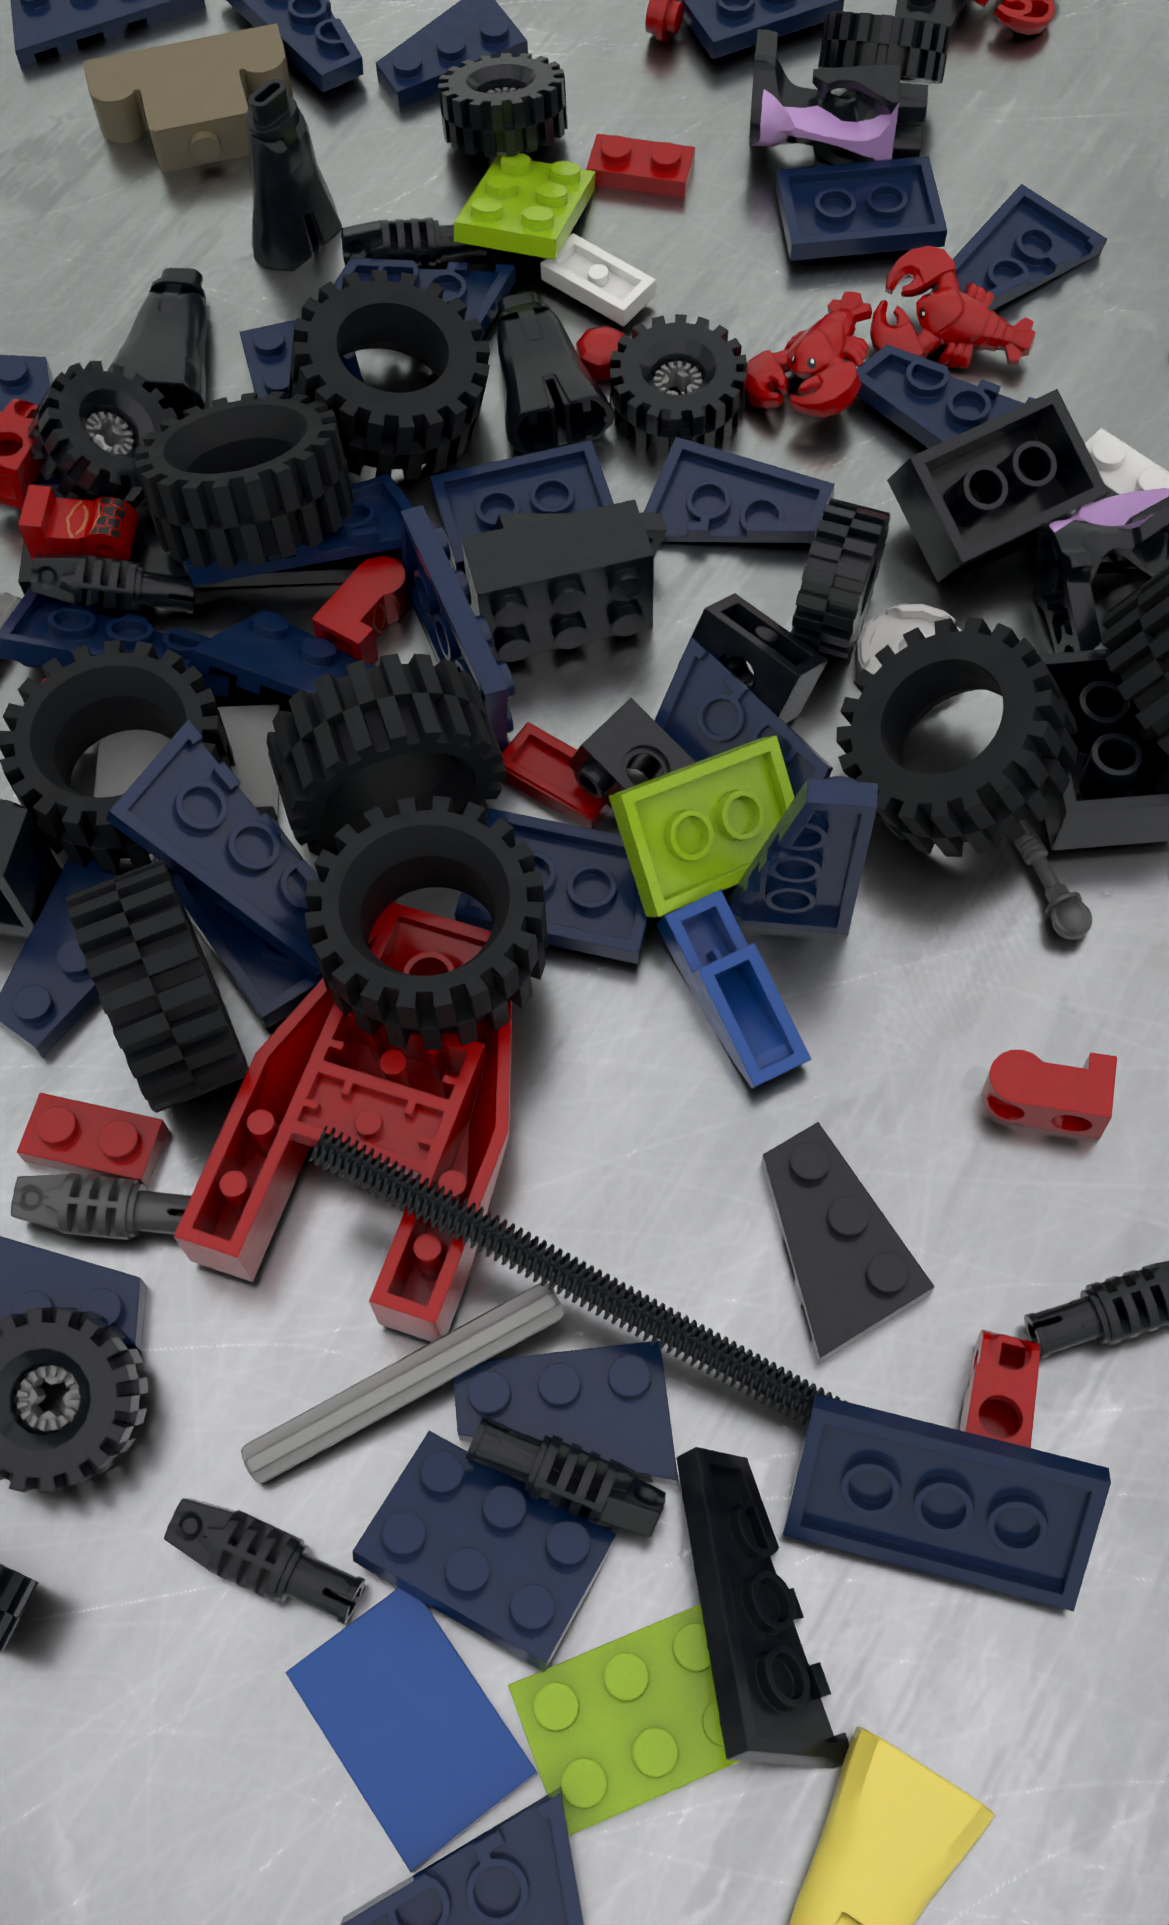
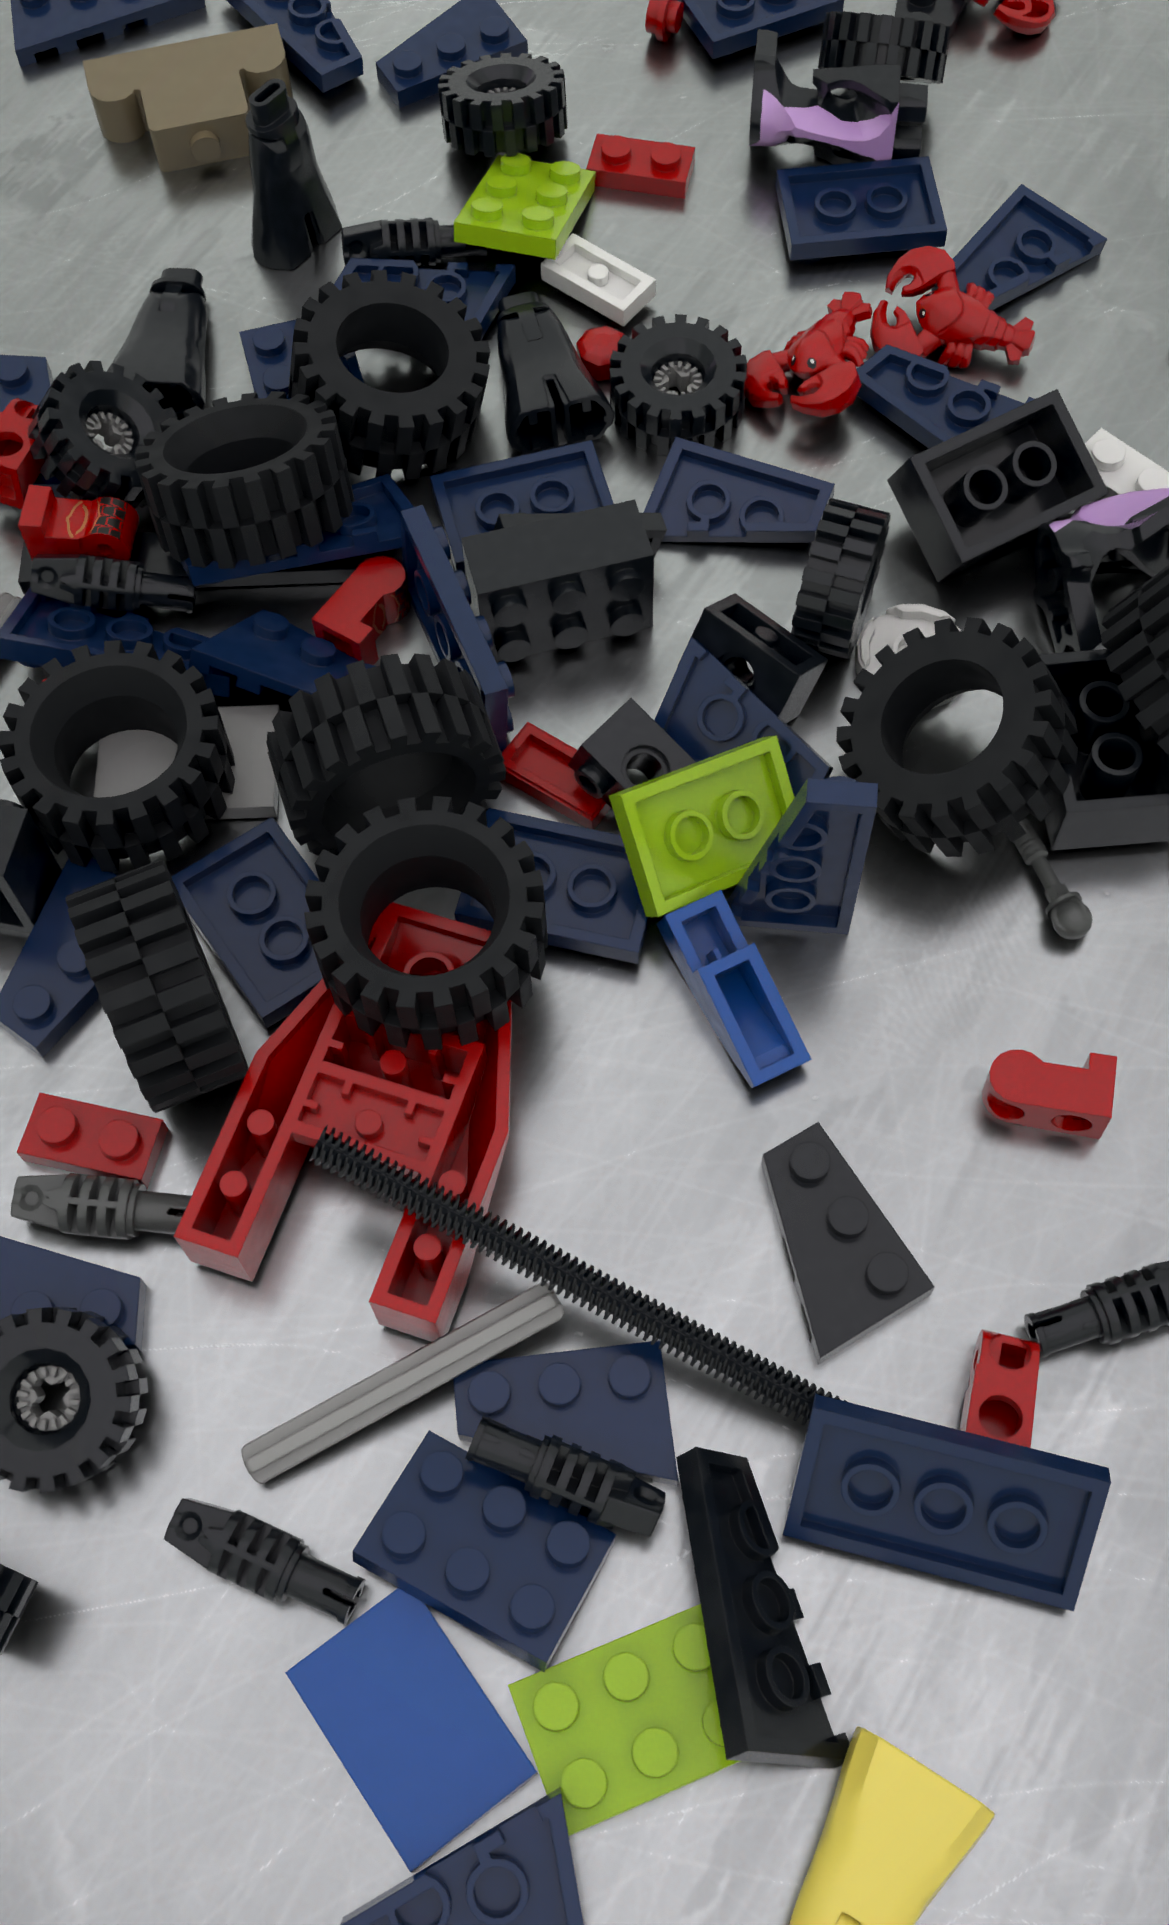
(217, 840): dark blue wing -> none

